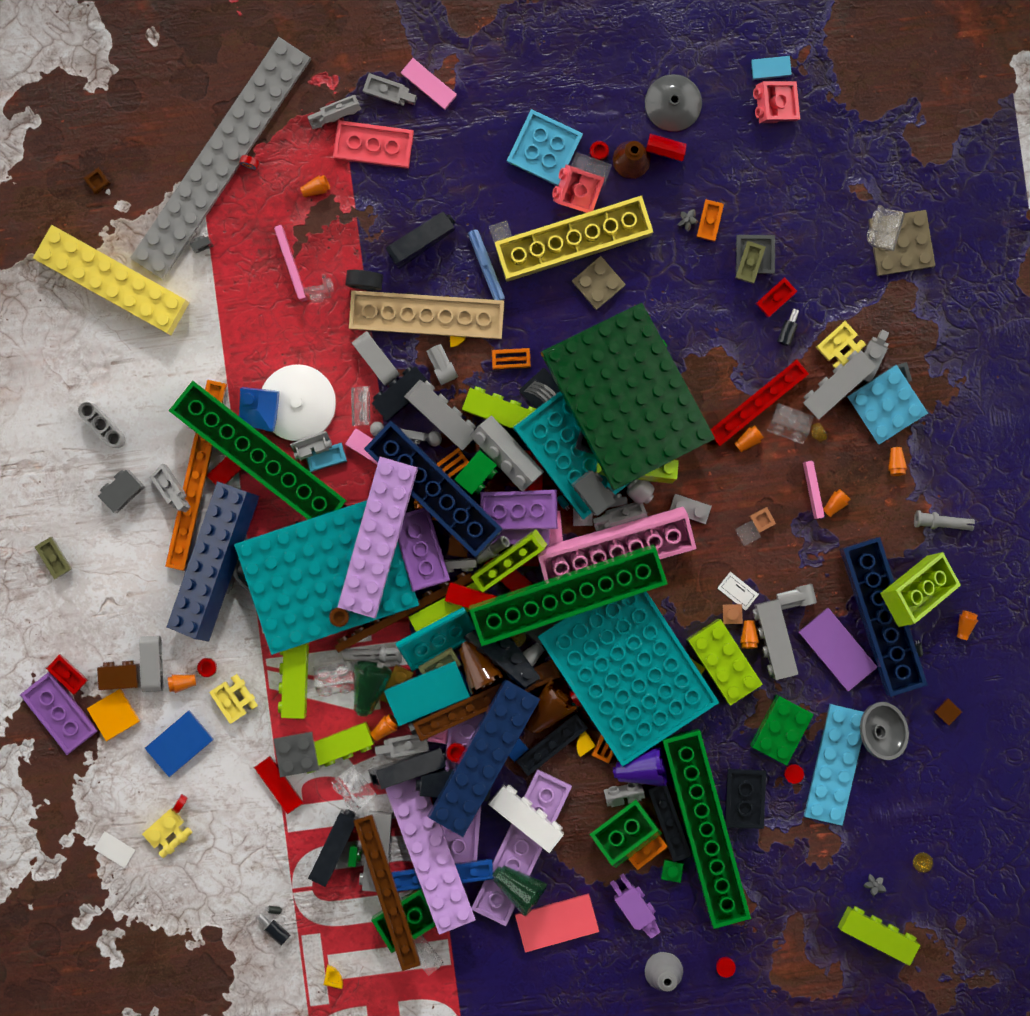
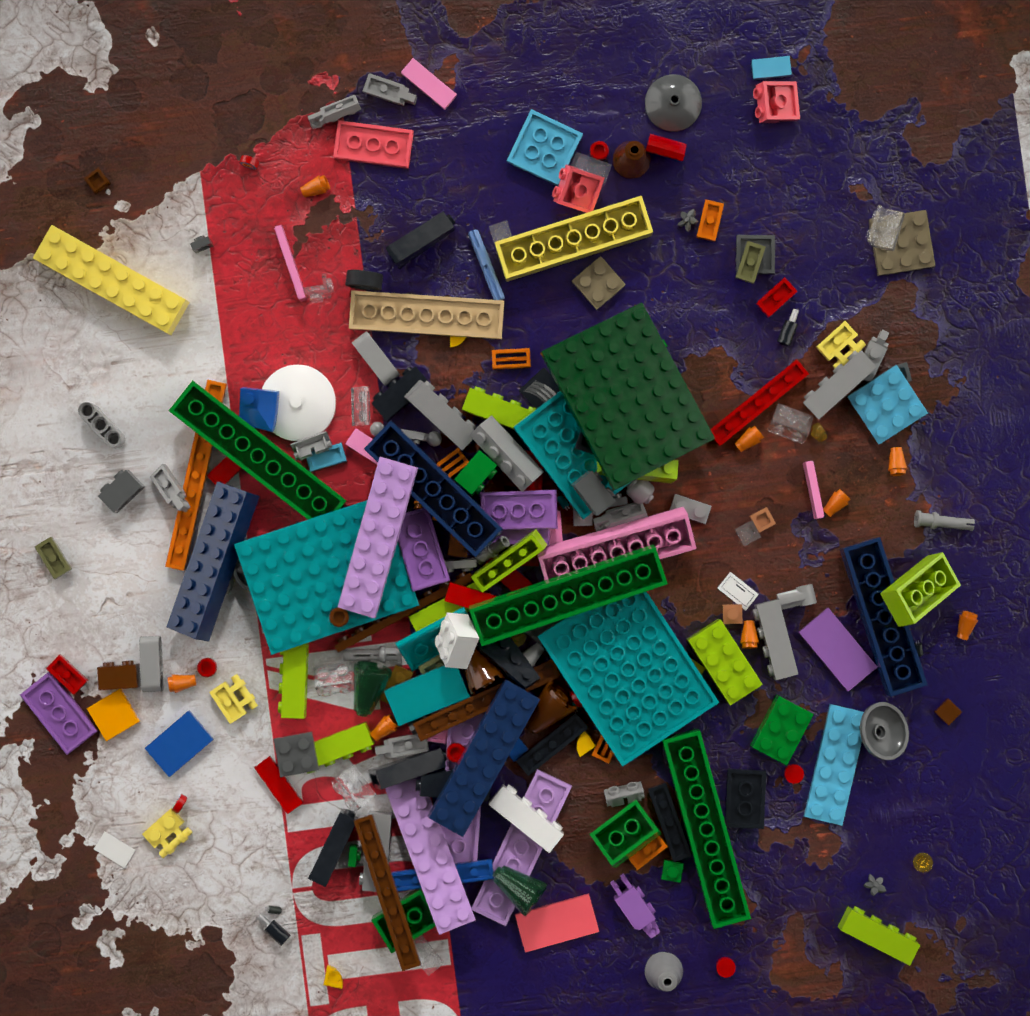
(220, 158): light grey plate -> none
(443, 368): light grey piece -> none
(456, 640): none -> white brick
(644, 769): dark purple cone -> none

